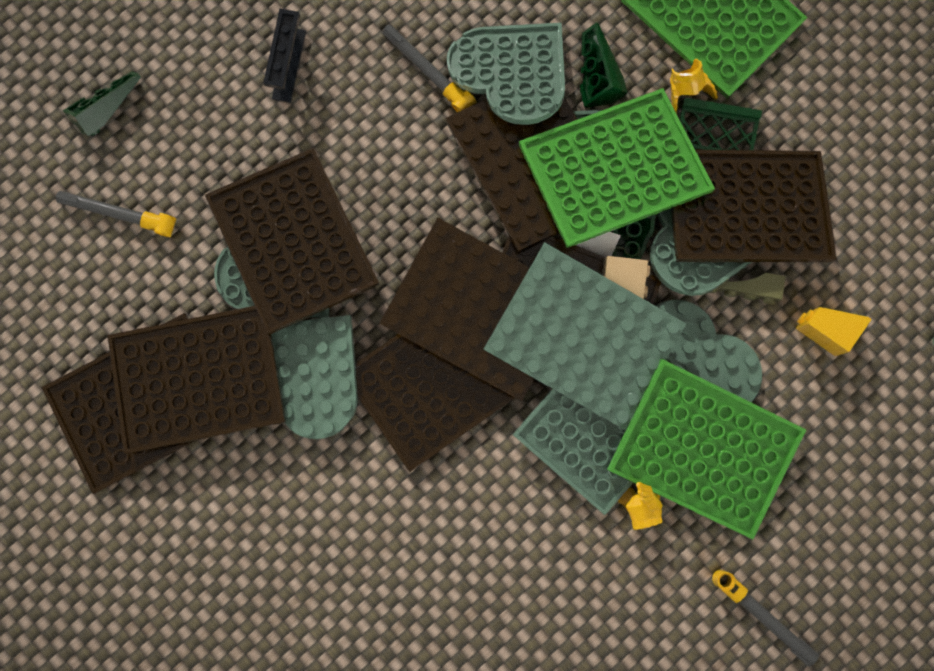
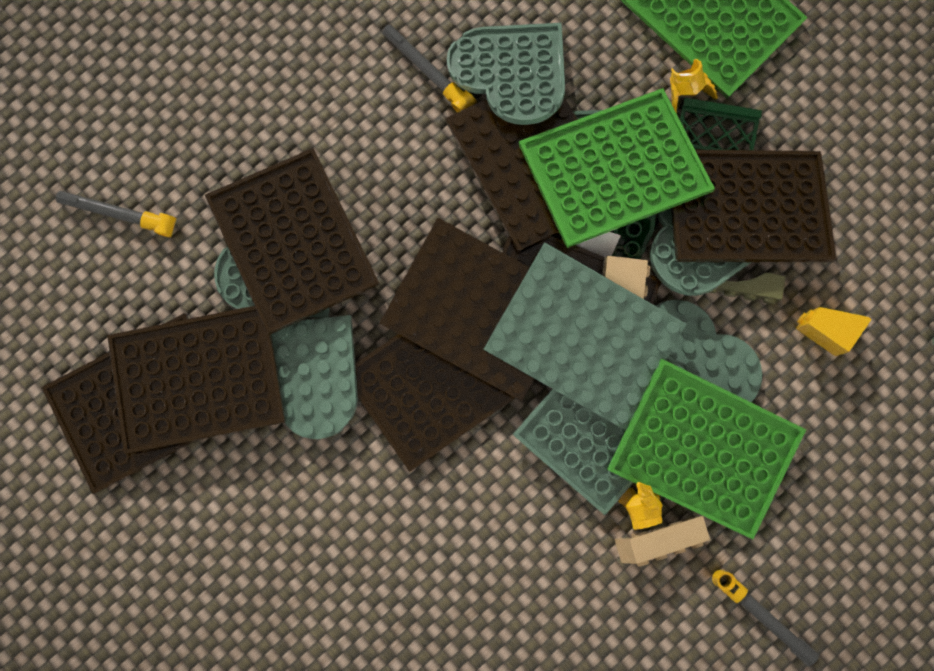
(94, 113): dark green wedge -> none
(285, 56): black fence -> none
(601, 74): dark green wedge -> none
(662, 541): none -> tan wedge

